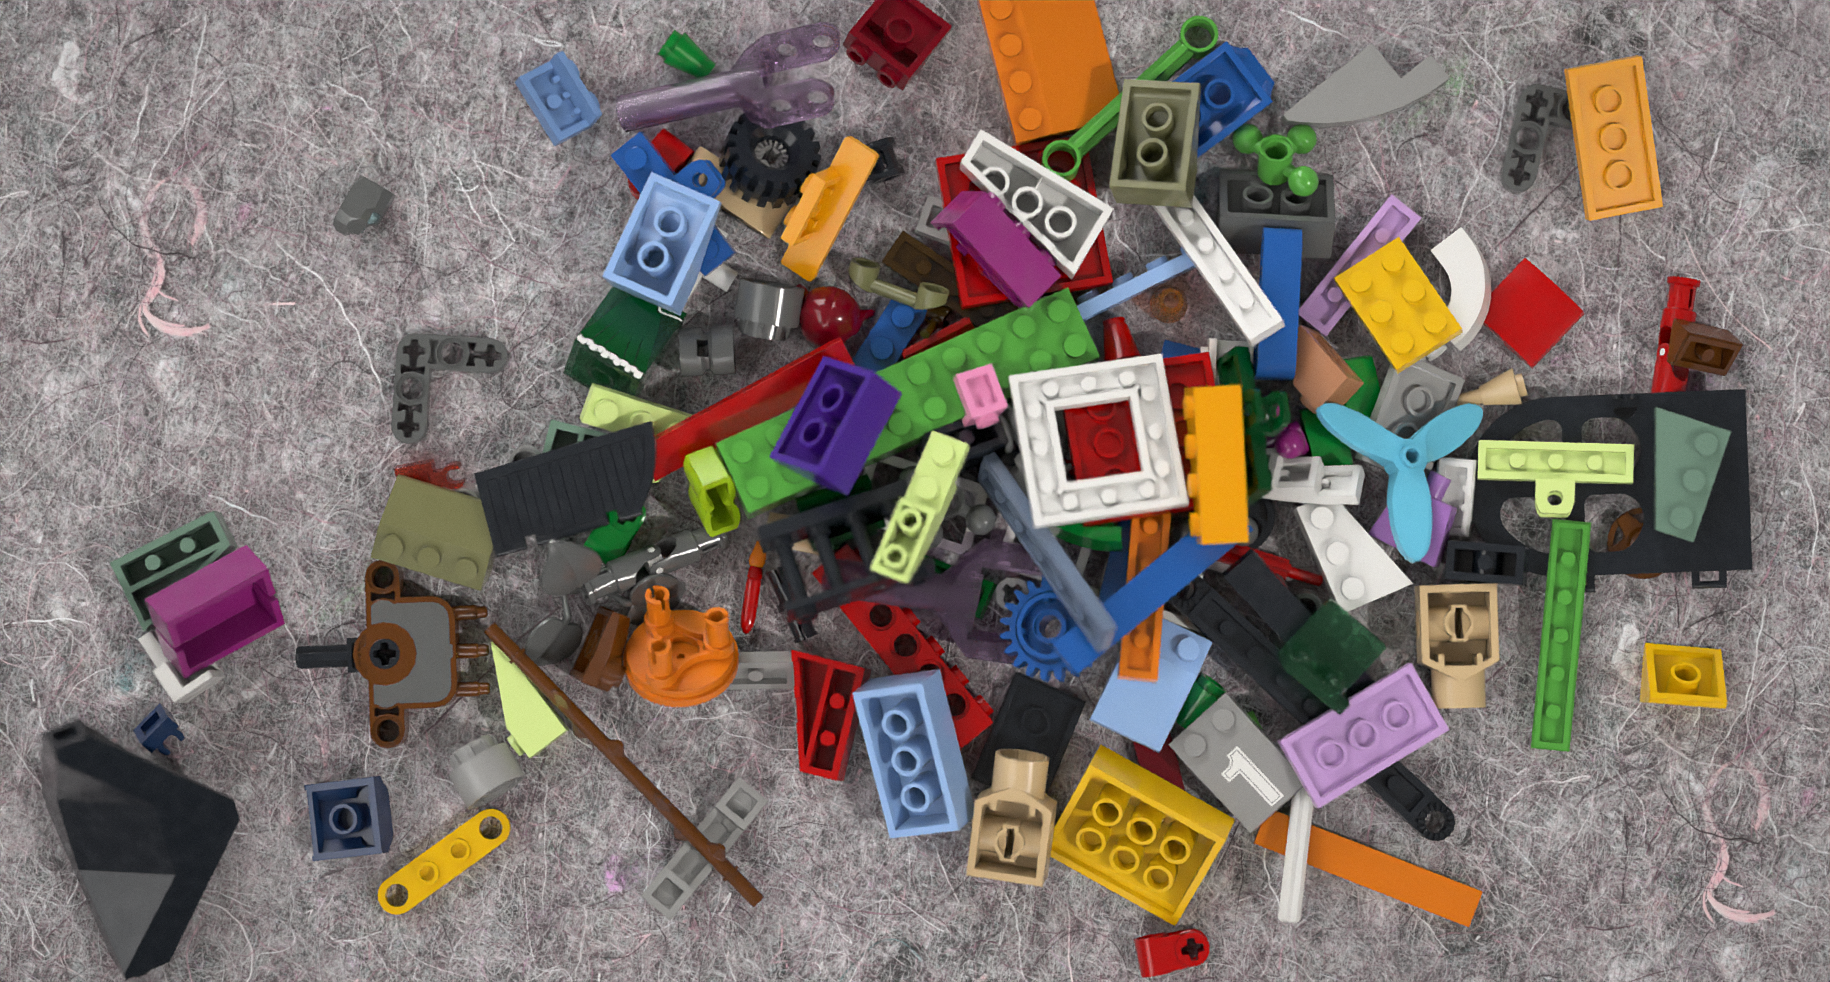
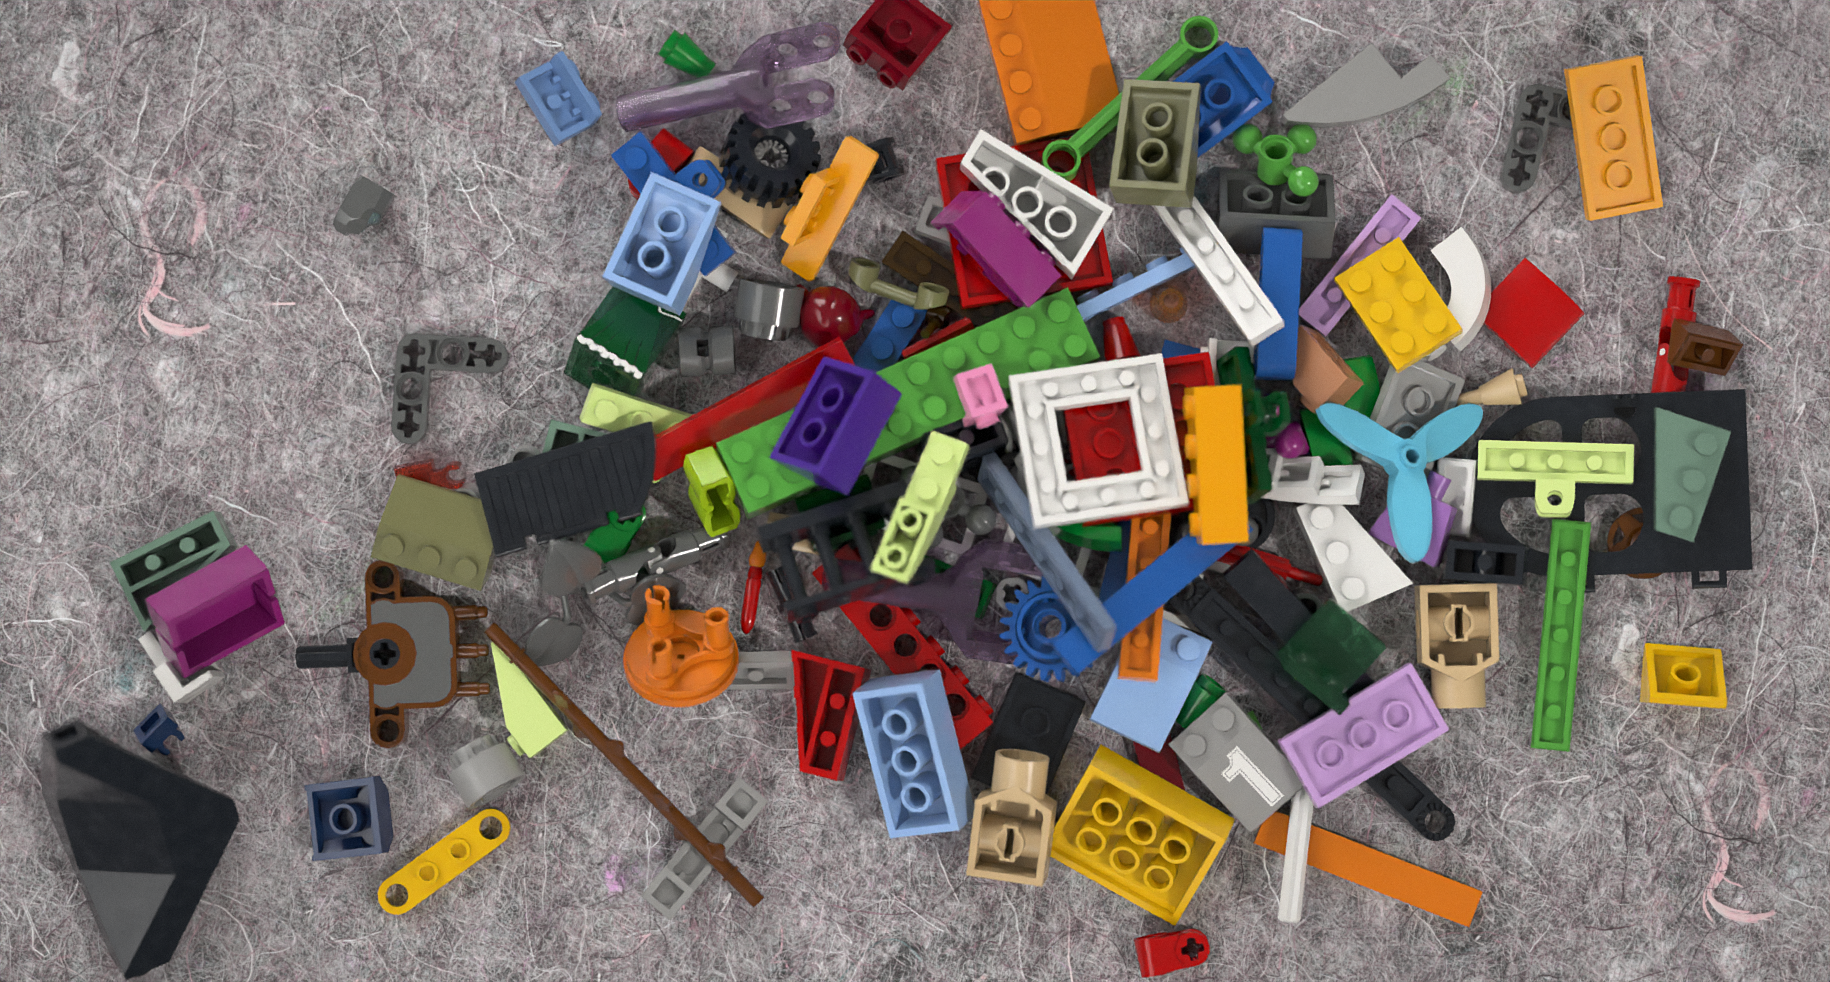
(602, 651): reddish brown slope -> none

